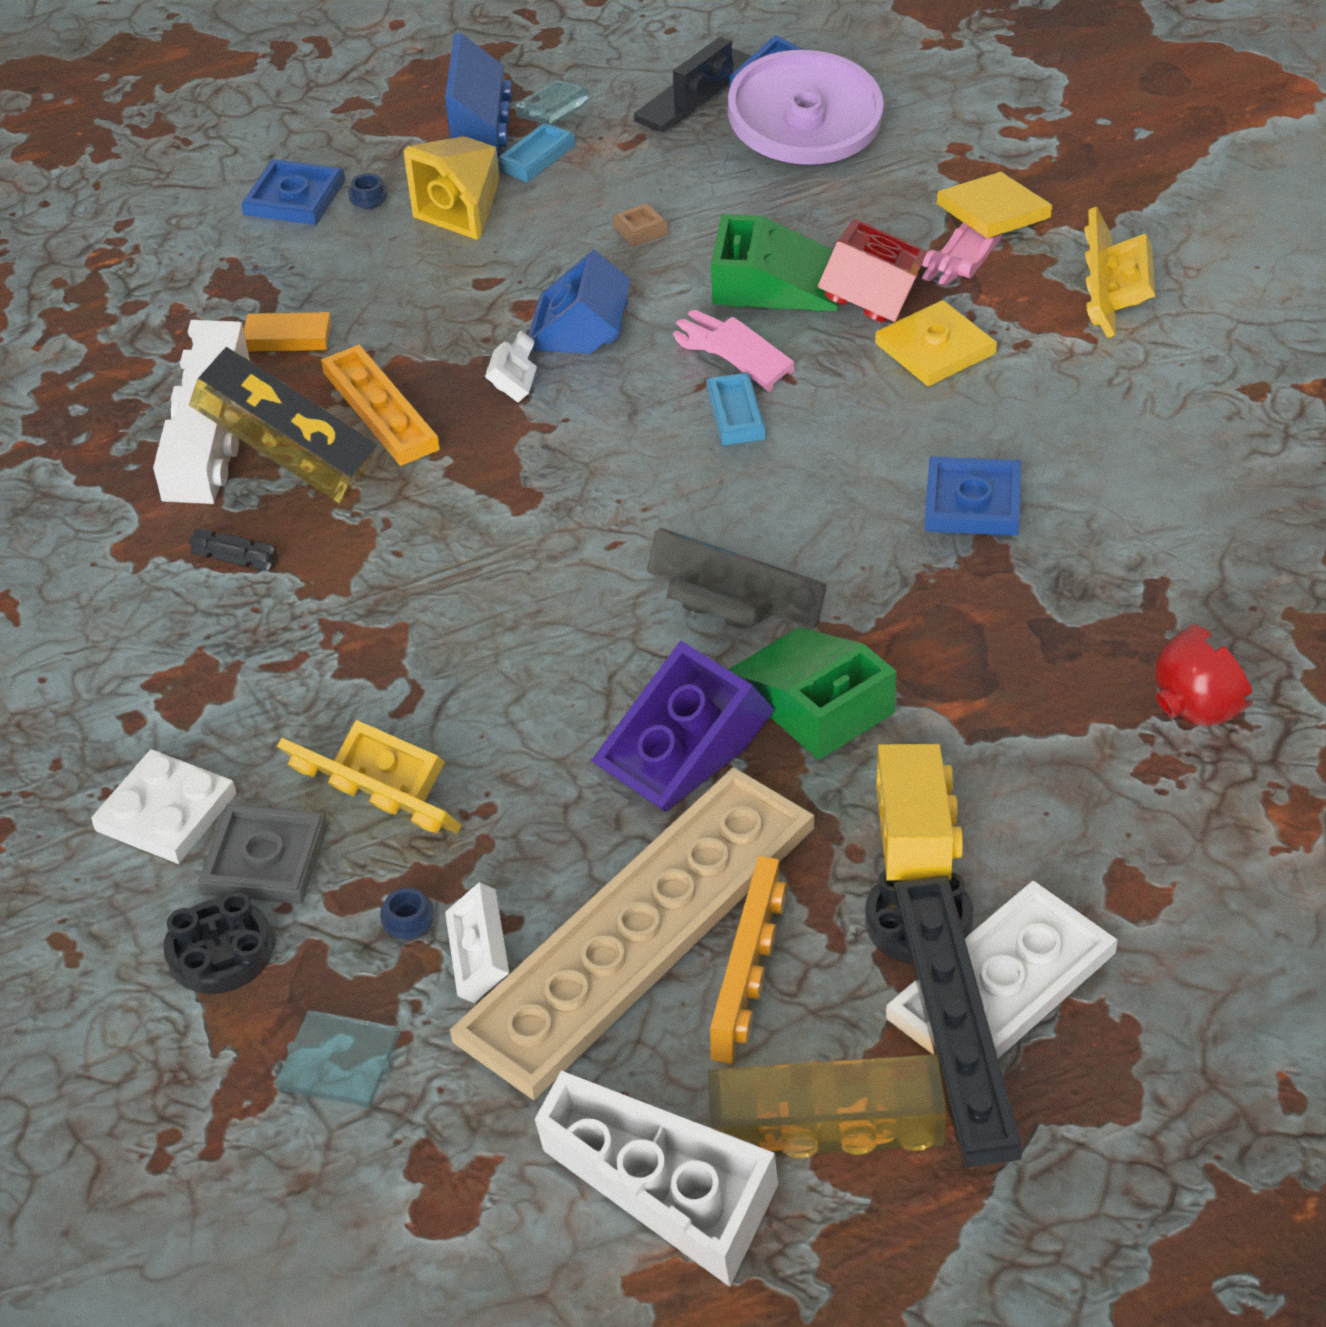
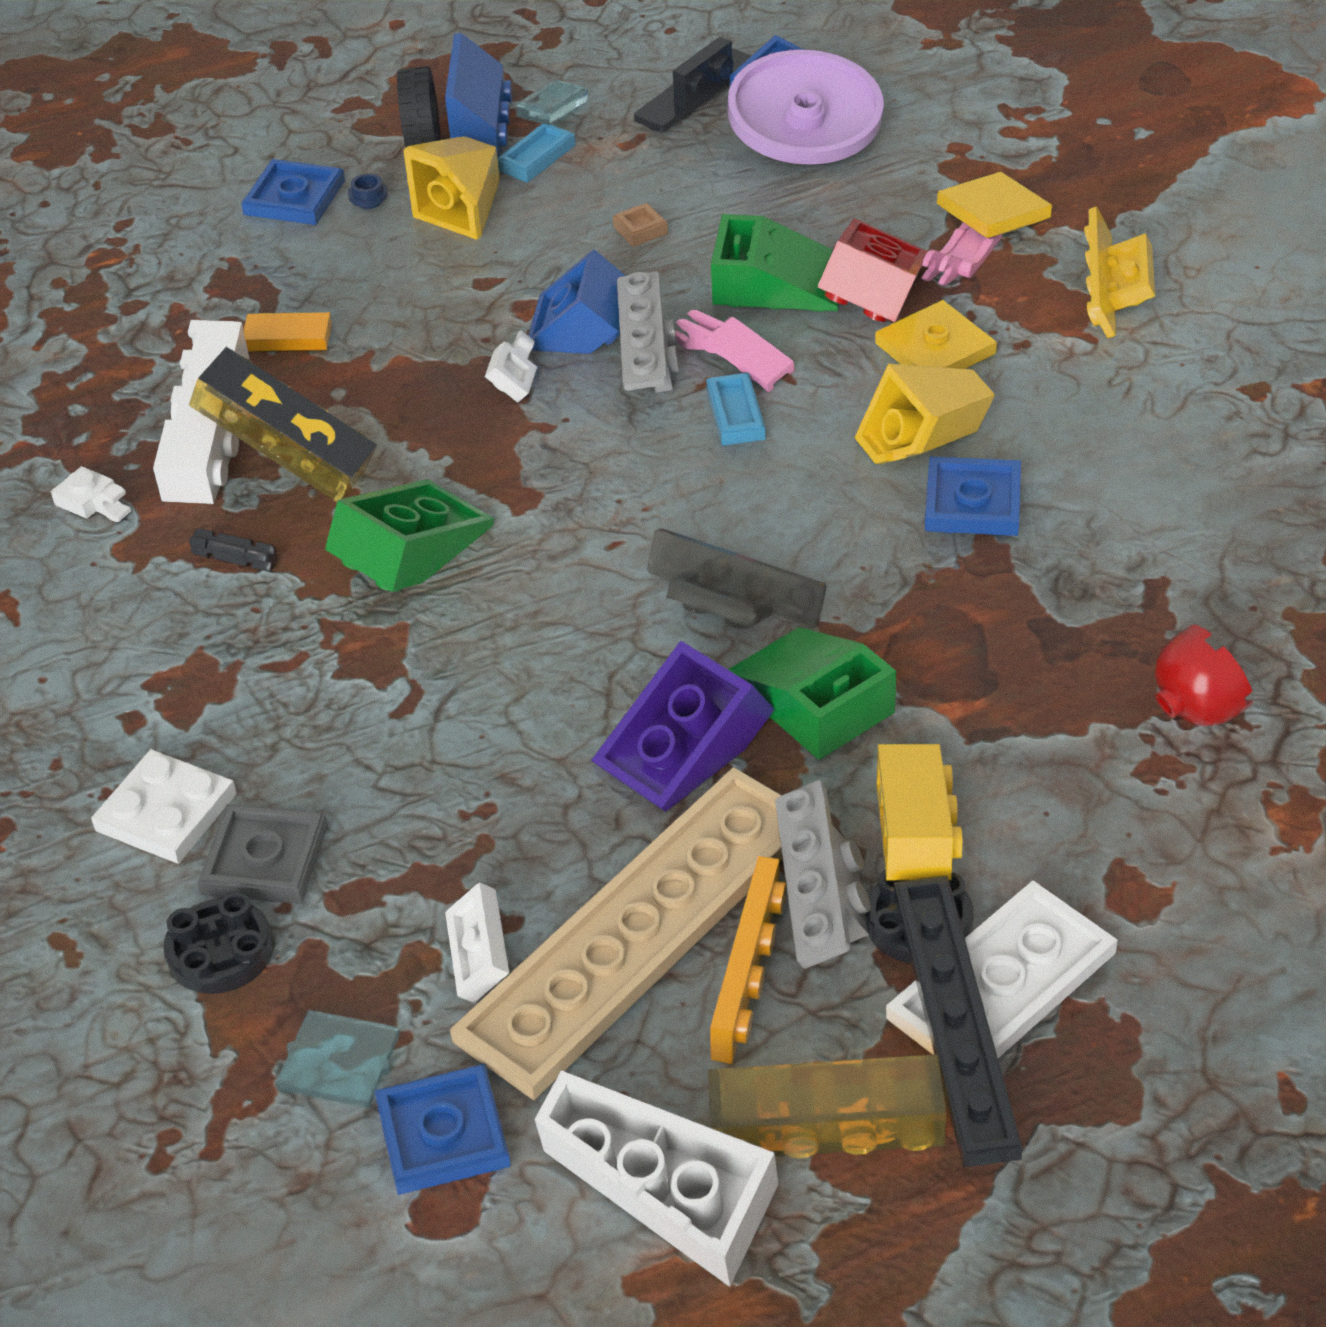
(90, 492): none -> white plate
(380, 405): light orange plate -> none
(383, 767): yellow bracket -> none
(403, 532): none -> green slope
(406, 903): dark blue plate -> none
(418, 106): none -> black tyre
(442, 1129): none -> blue tile
(645, 334): none -> light grey bracket
(820, 877): none -> light grey bracket
(921, 410): none -> yellow slope

